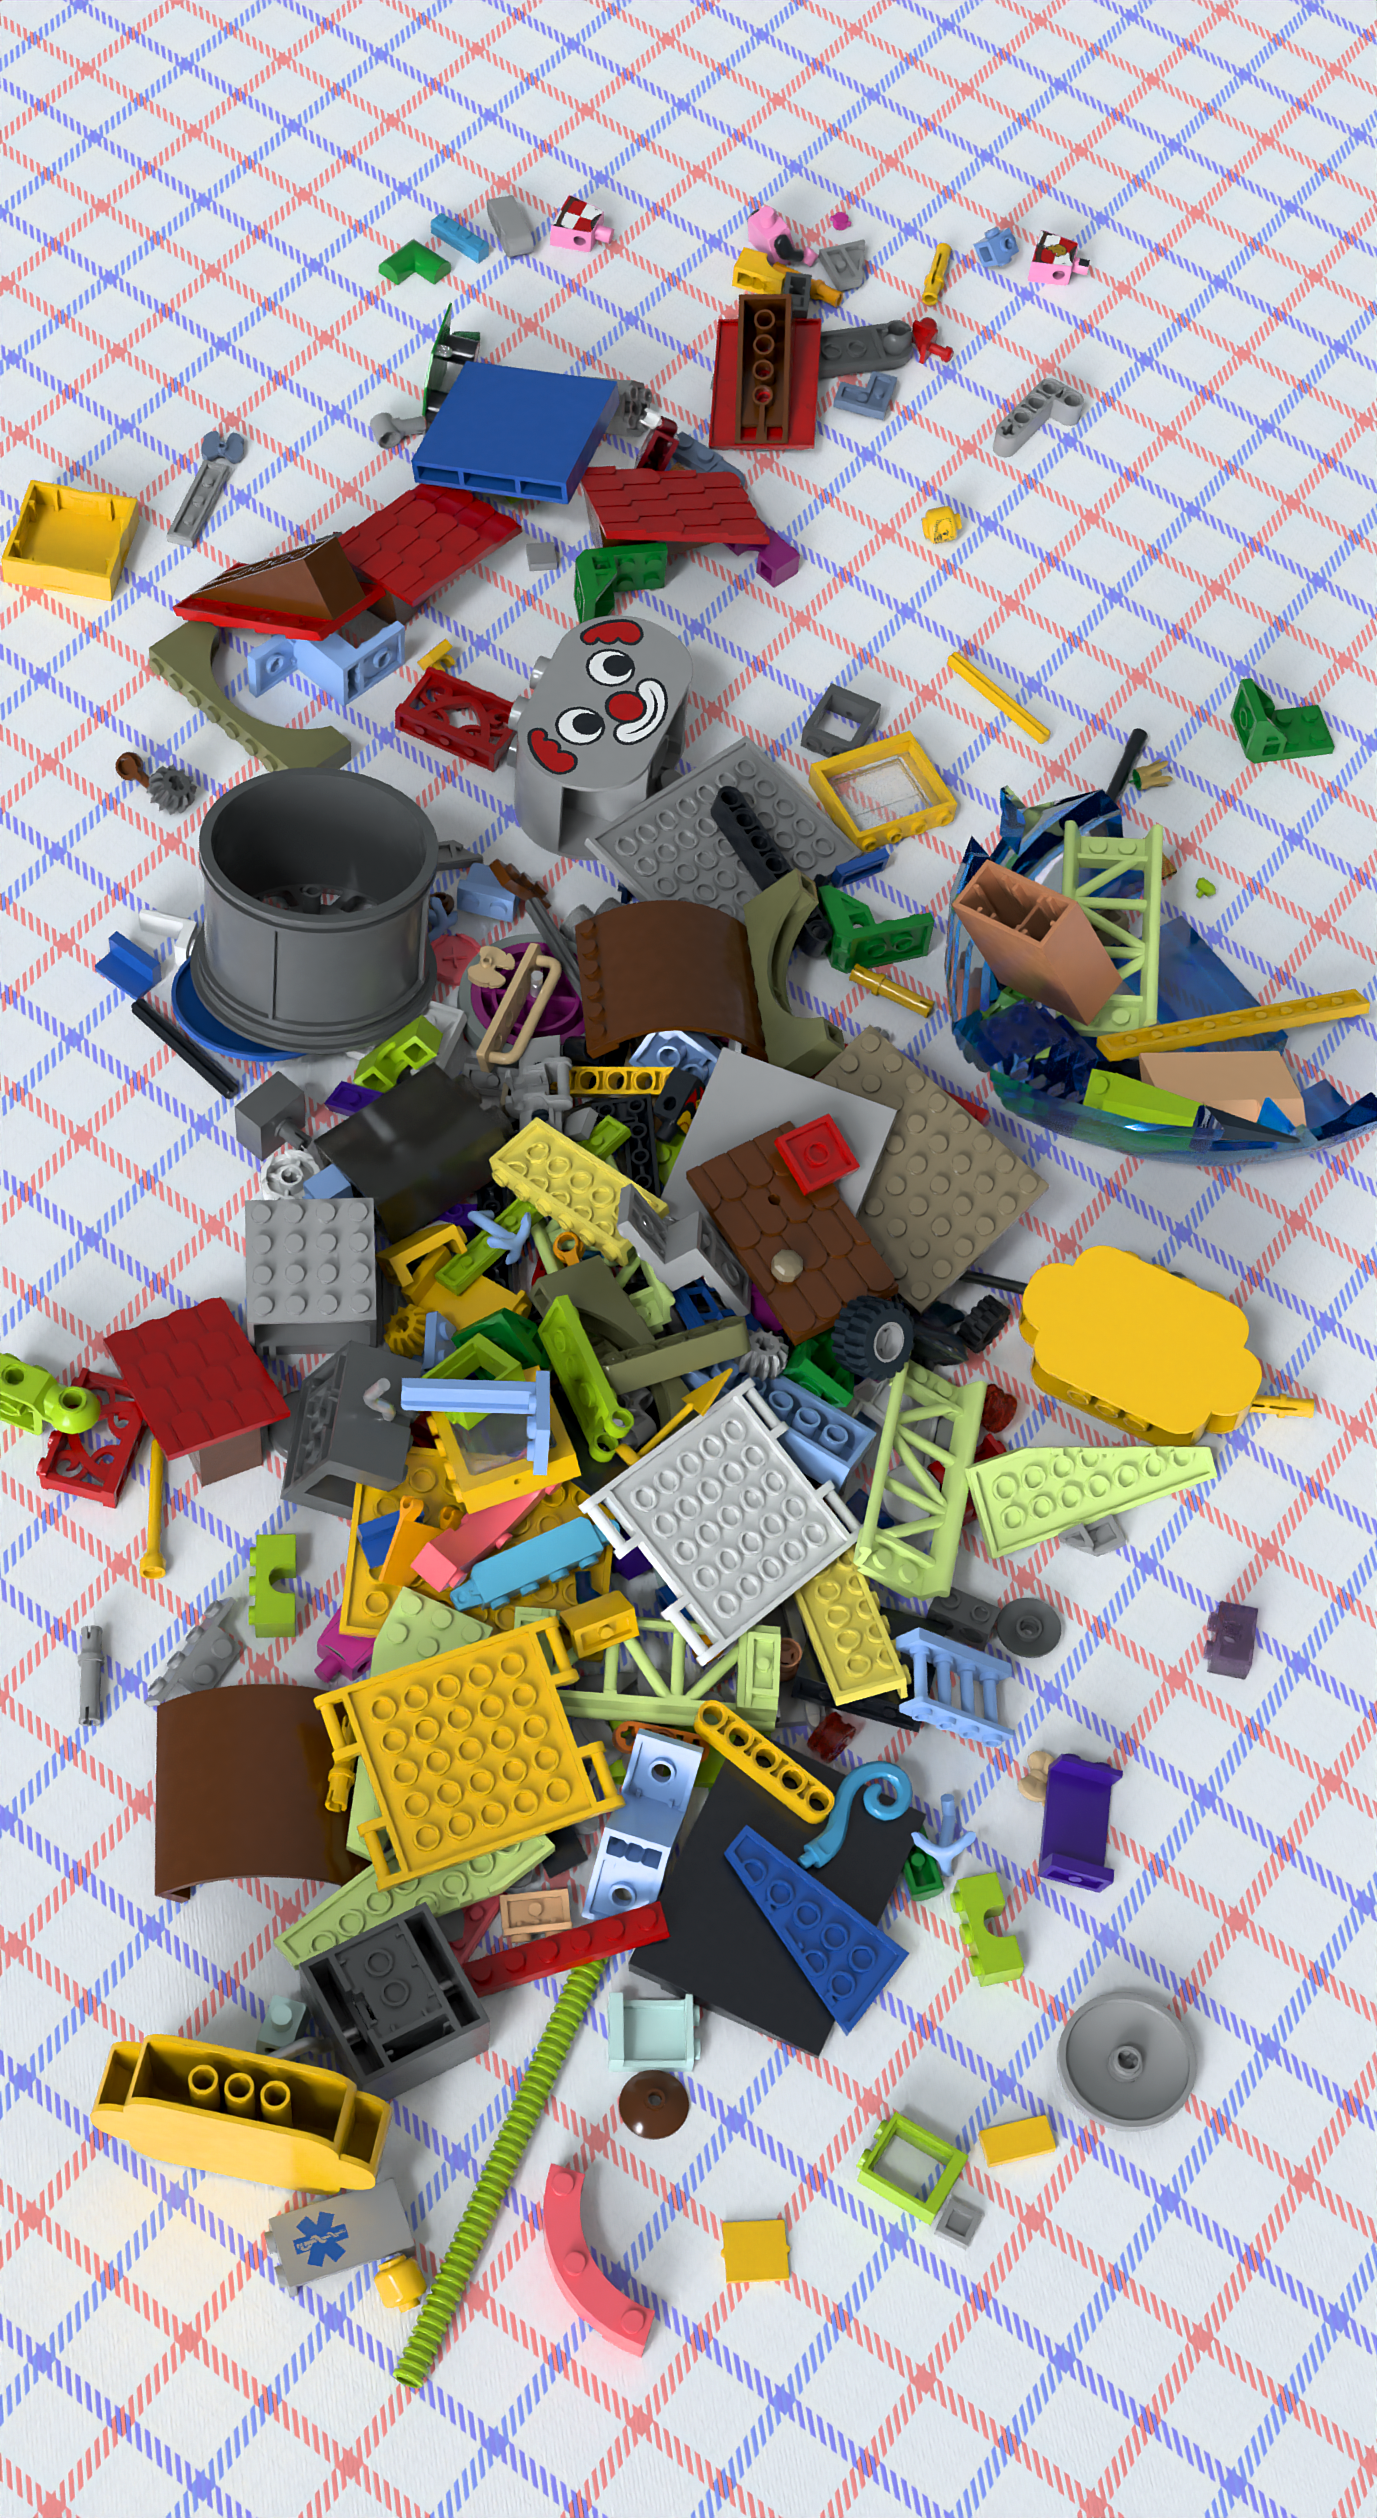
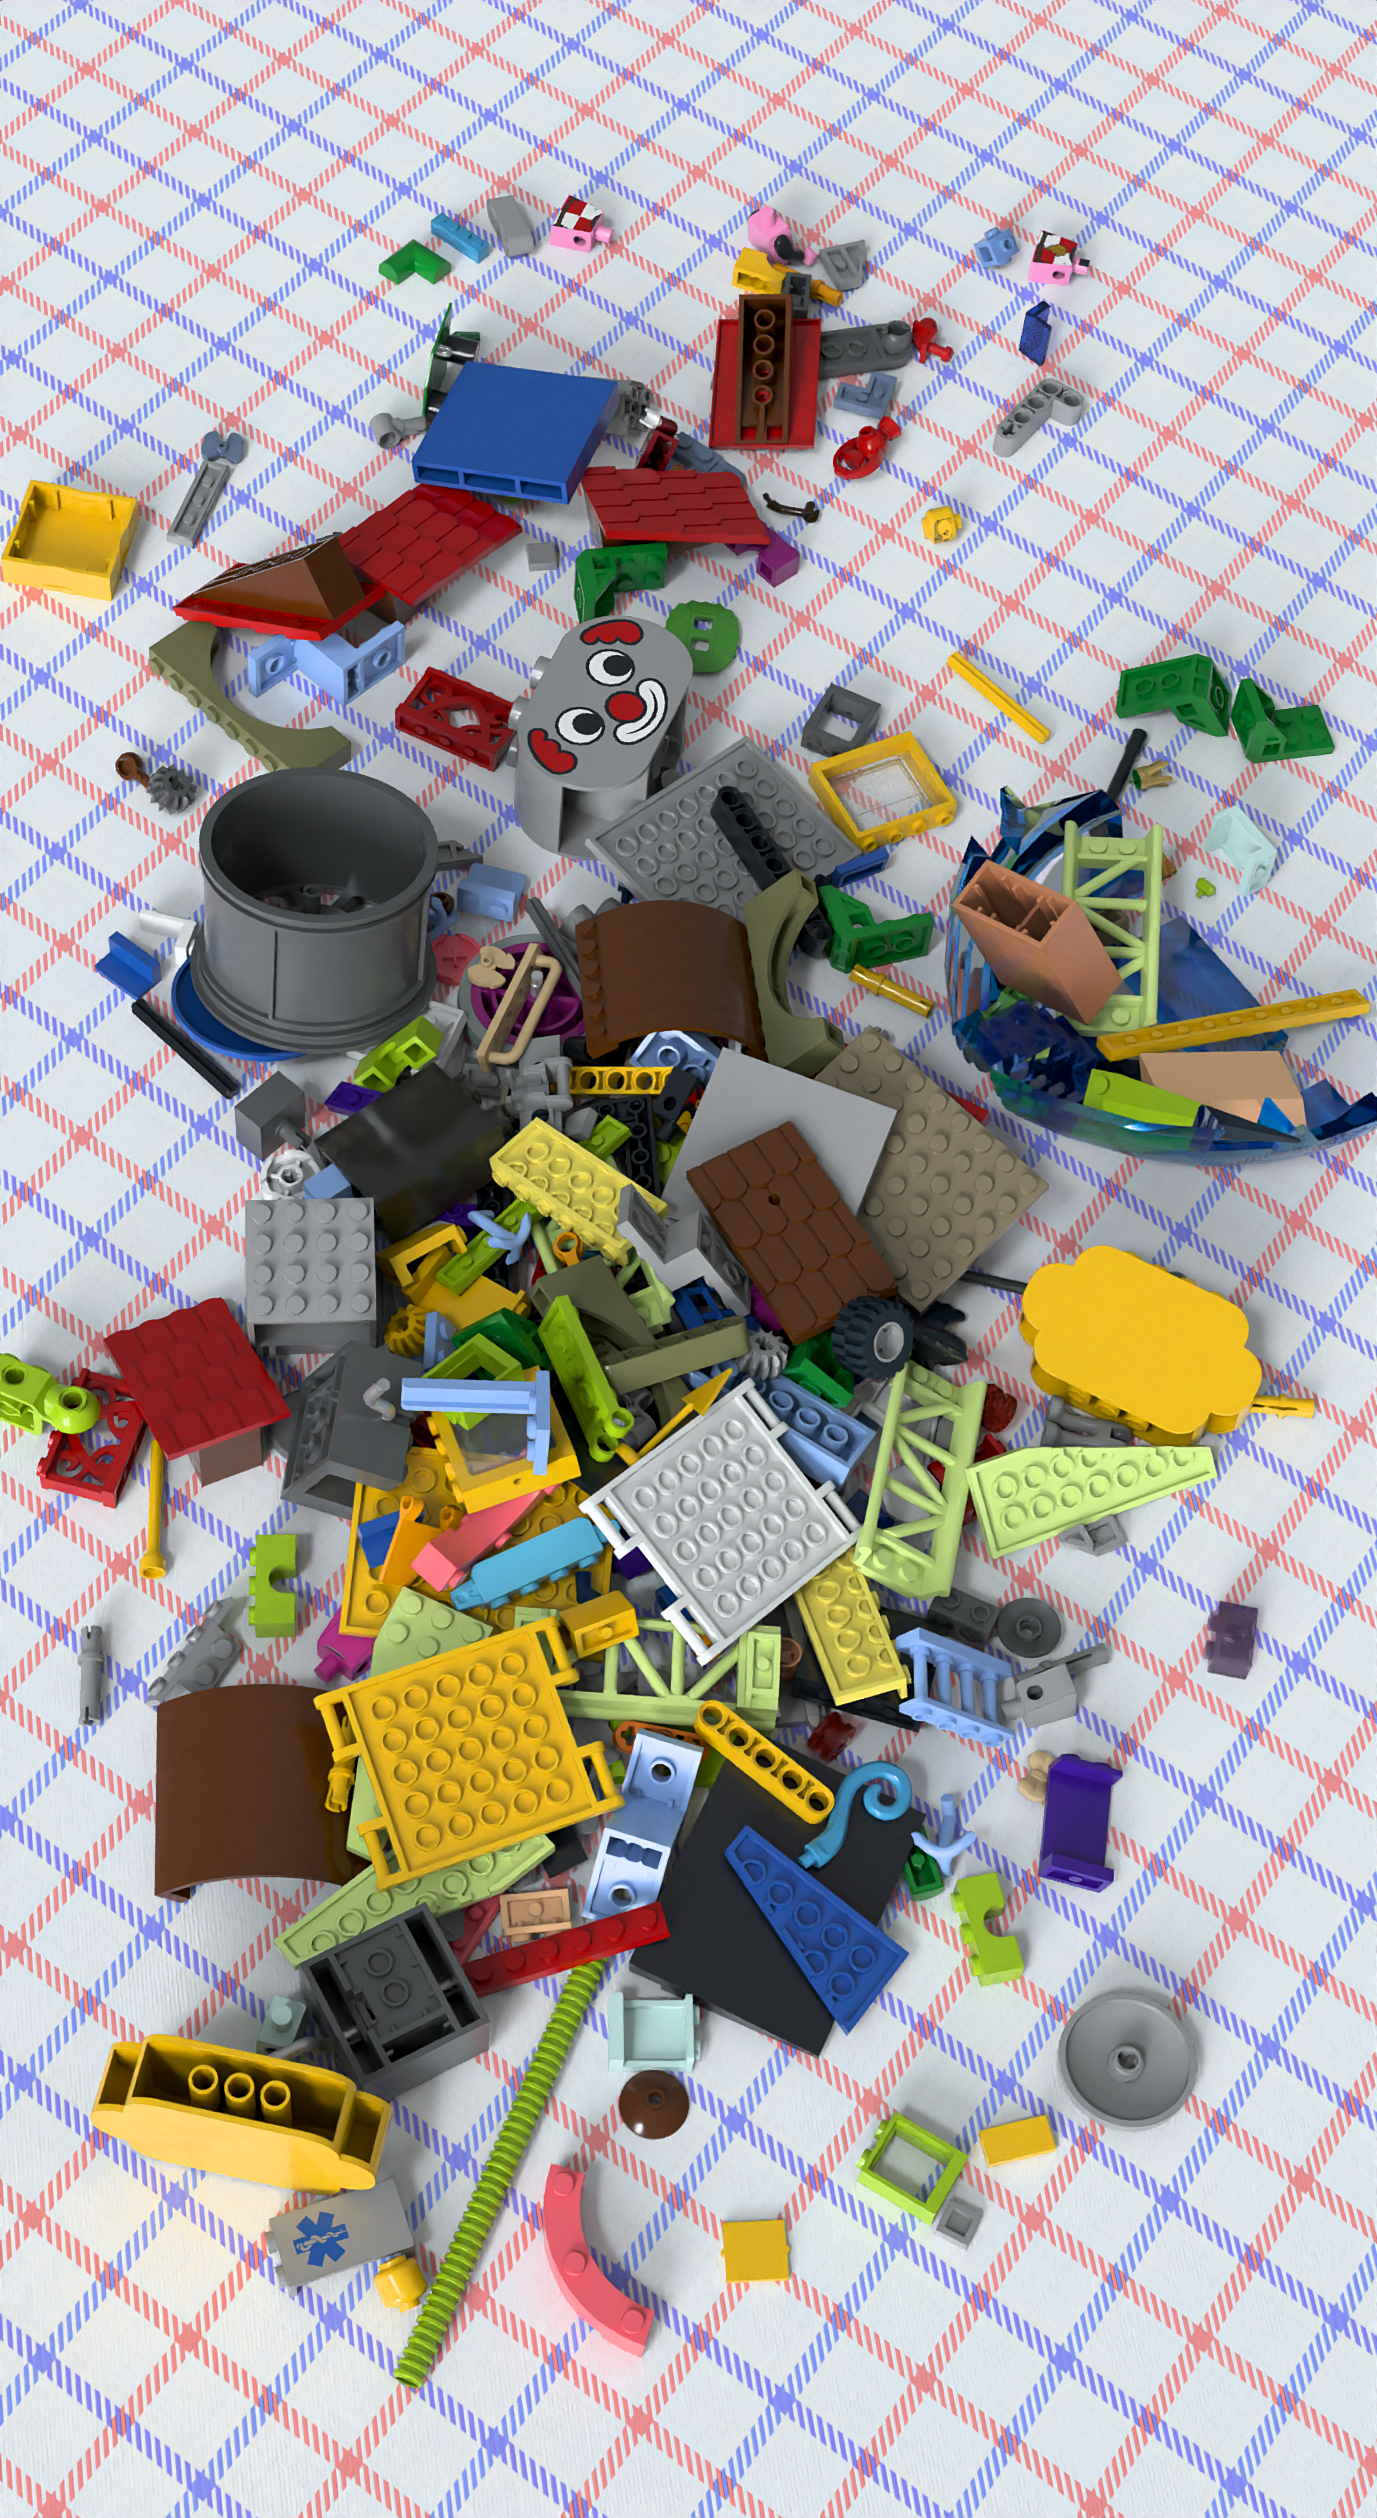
(437, 656): yellow tile -> none
(519, 883): reddish brown plate -> none
(722, 637): none -> bright green piece
(786, 1265): dark tan tile -> none
(807, 513): none -> dark brown piece
(816, 1154): red plate -> none
(840, 221): dark pink piece -> none
(869, 446): none -> red piece
(935, 280): yellow pin -> none
(983, 1323): black tyre -> none
(1036, 333): none -> clear blue panel
(1042, 1698): none -> light grey torso
(1074, 1663): none -> light grey pin
(1102, 1431): none -> light grey piece
(1184, 684): none -> green bracket
(1244, 846): none -> light aqua panel

